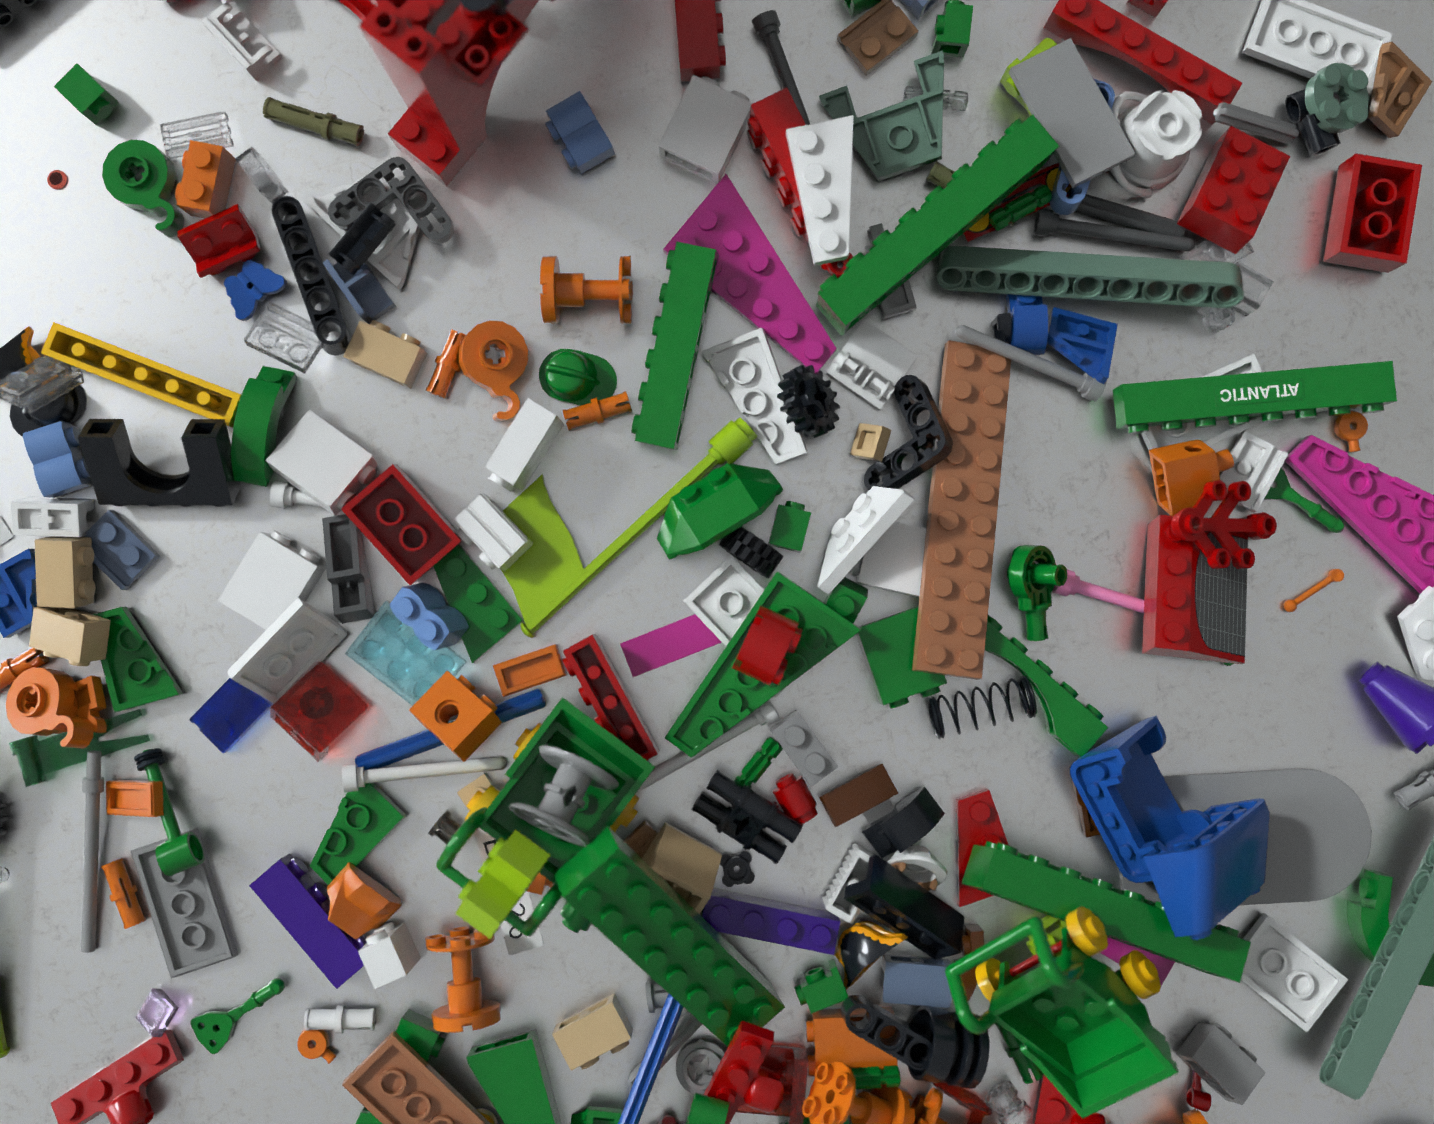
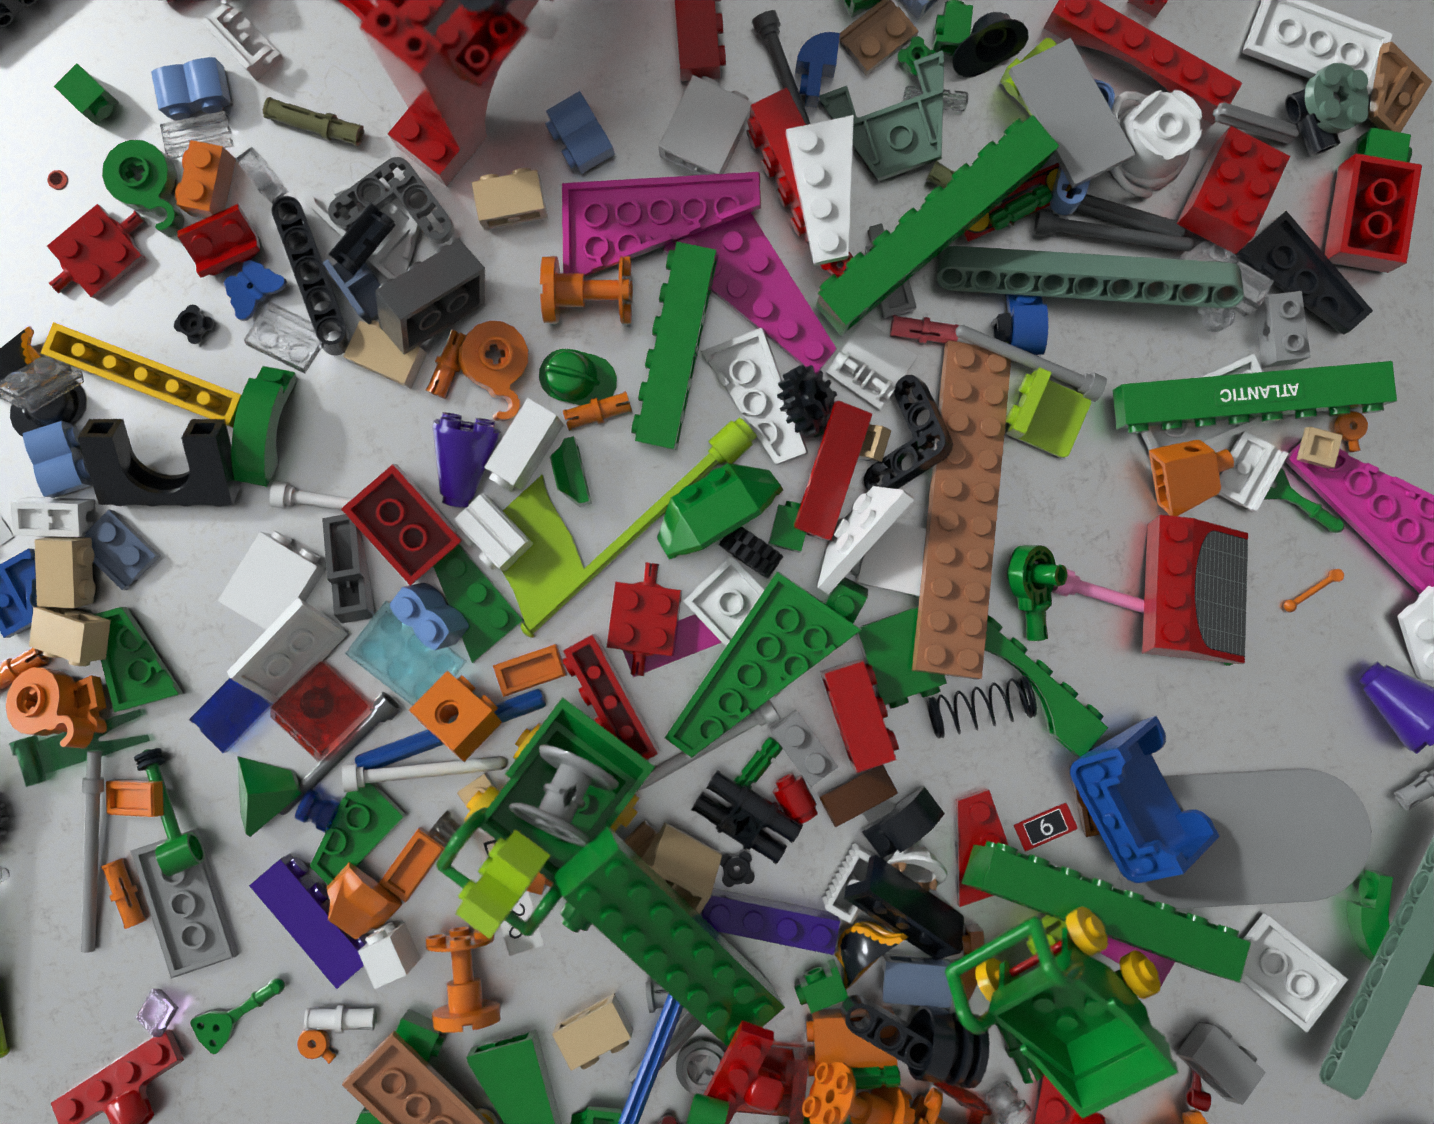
(96, 251): none -> red plate
(186, 317): none -> black plate
(191, 88): none -> medium blue brick
(263, 792): none -> green slope
(318, 810): none -> clear blue wheel
(322, 462): white brick -> none
(383, 709): none -> dark grey piece
(412, 864): none -> orange tile
(430, 296): none -> dark grey brick
(461, 455): none -> dark purple cone
(509, 198): none -> tan brick
(570, 473): none -> green slope
(644, 619): none -> red plate
(647, 213): none -> dark pink wing
(766, 646): red brick -> none
(816, 60): none -> blue brick
(832, 470): none -> red panel
(860, 714): none -> red brick
(907, 57): none -> green plate
(923, 329): none -> coral pin
(991, 41): none -> black piece
(1045, 827): none -> sticker
(1047, 414): none -> lime bracket
(1083, 341): blue wing -> none
(1191, 526): red plant -> none
(1214, 869): blue windscreen -> none
(1282, 330): none -> light grey brick
(1297, 264): none -> black wing
(1319, 447): none -> tan plate
(1385, 144): none -> green brick

